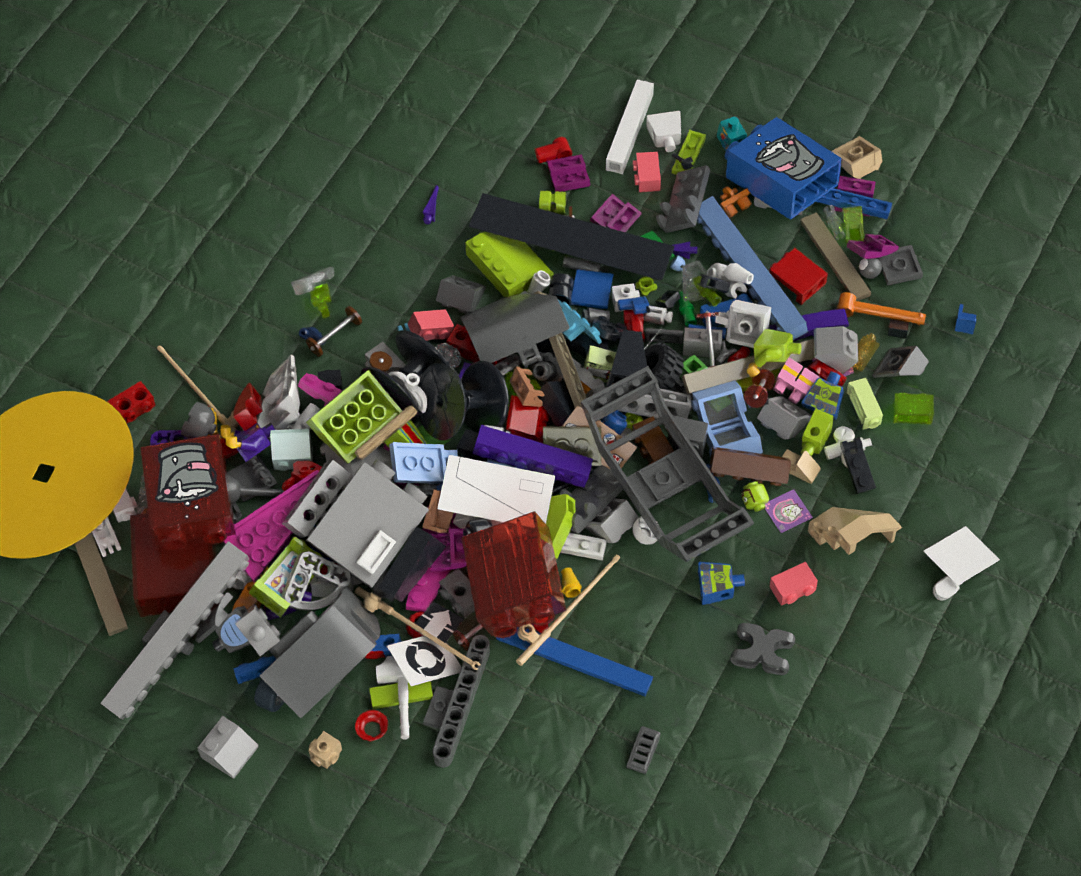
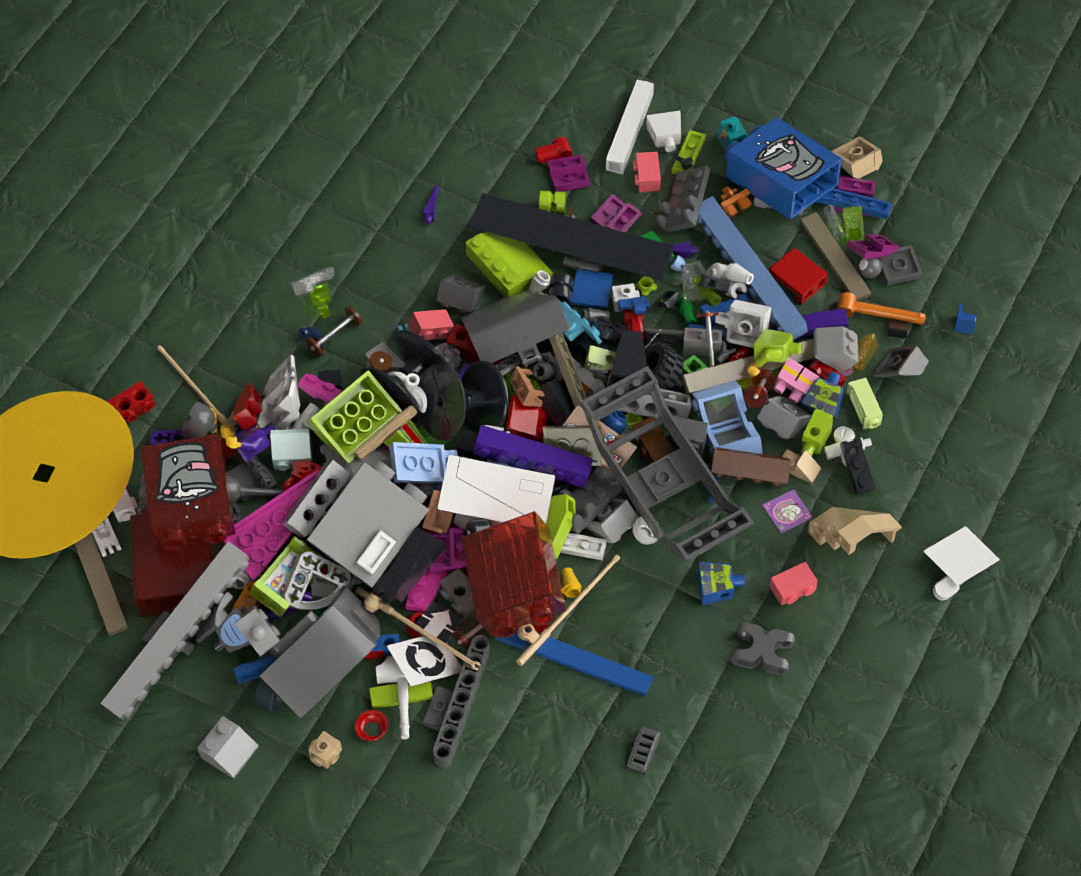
(658, 315): white arm -> none
(755, 496): lime head -> none
(913, 408): clear neon green brick -> none

